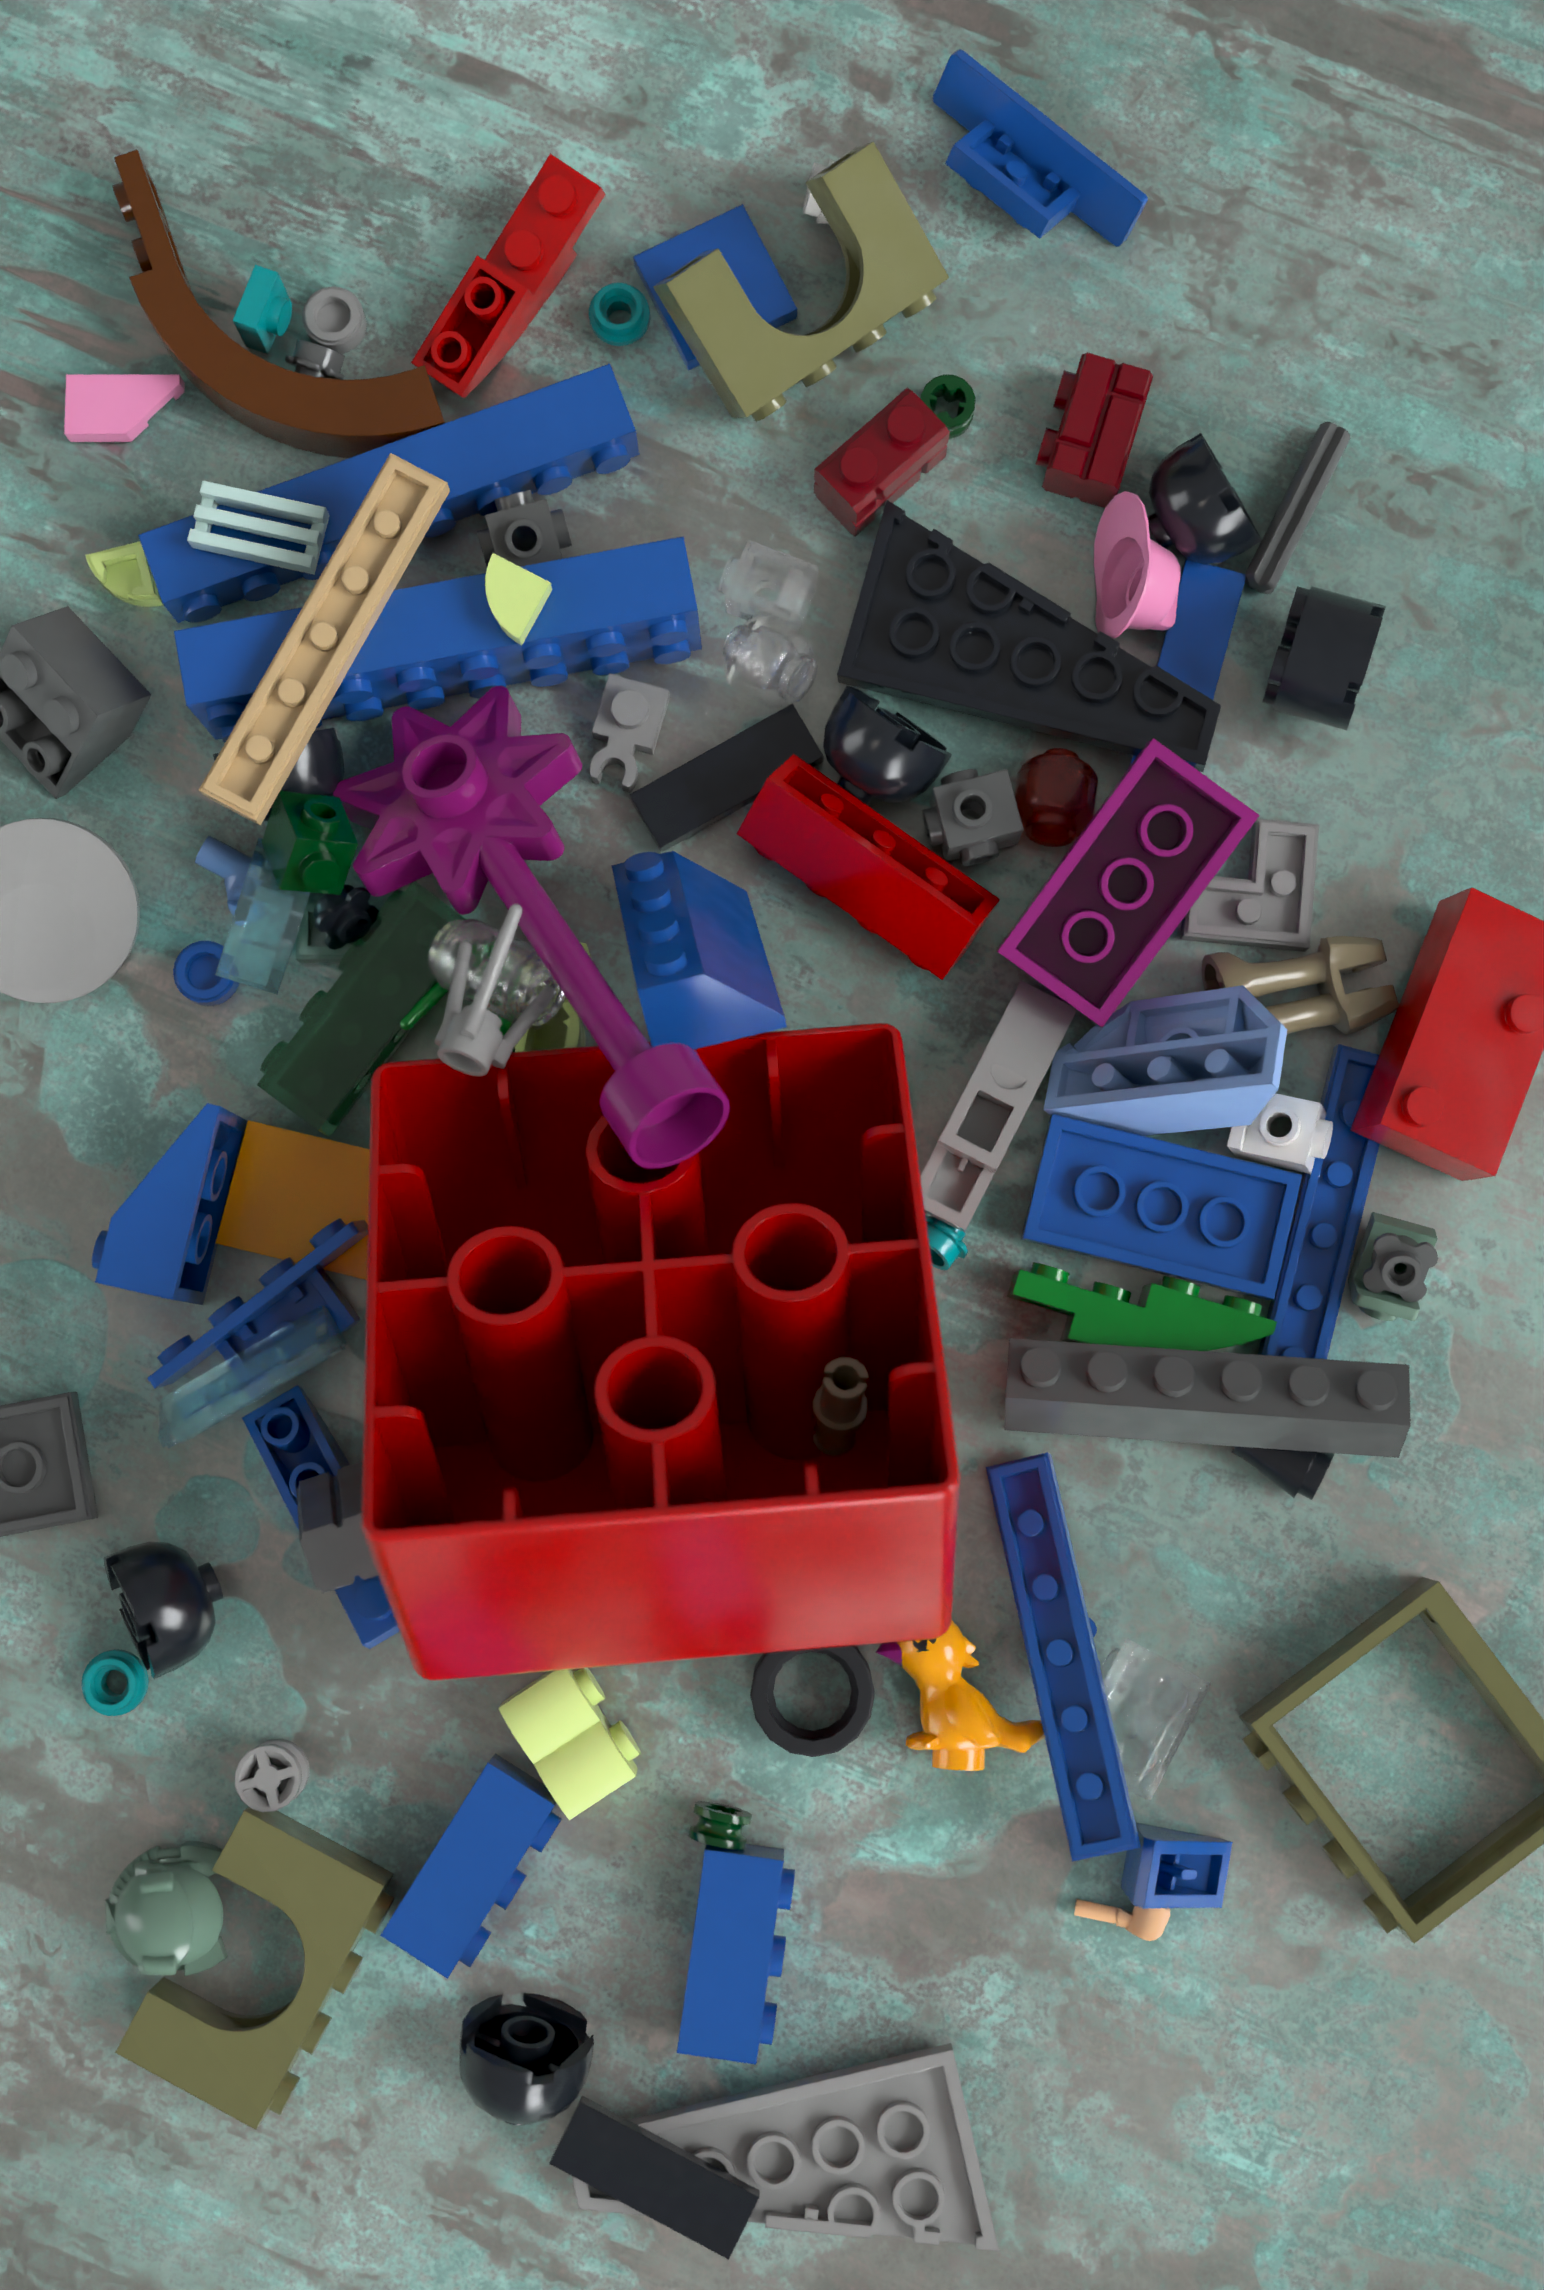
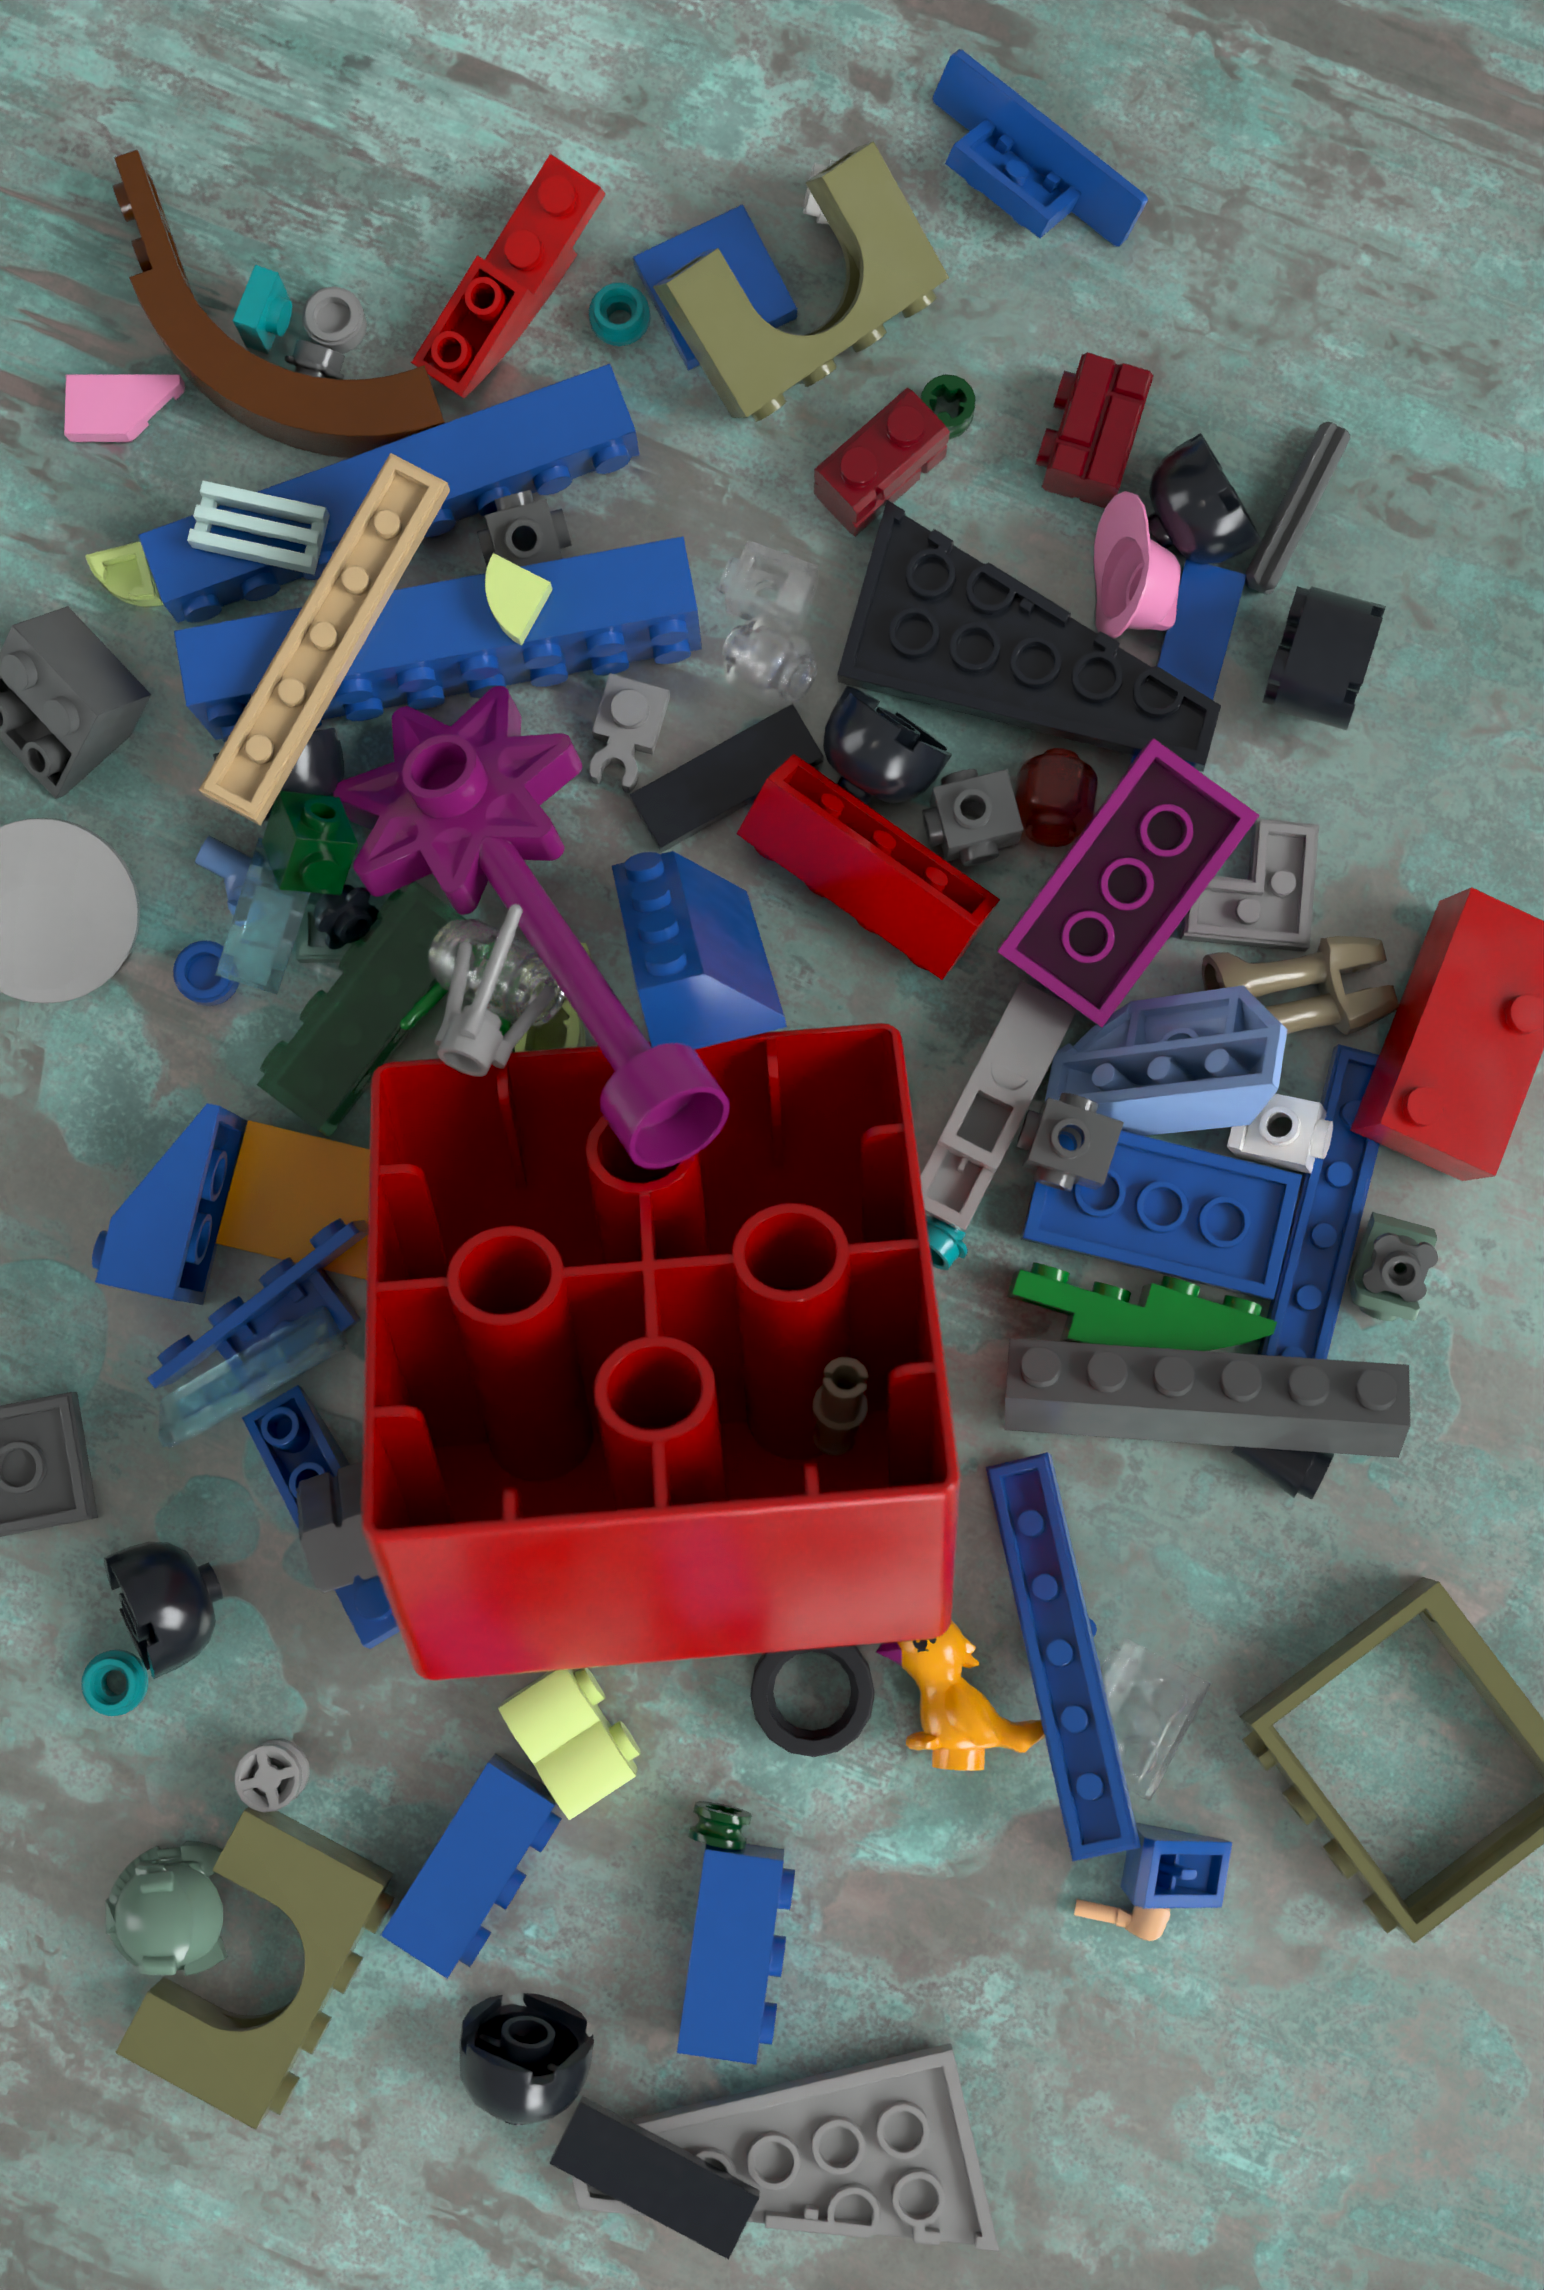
(1093, 1140): none -> dark grey brick

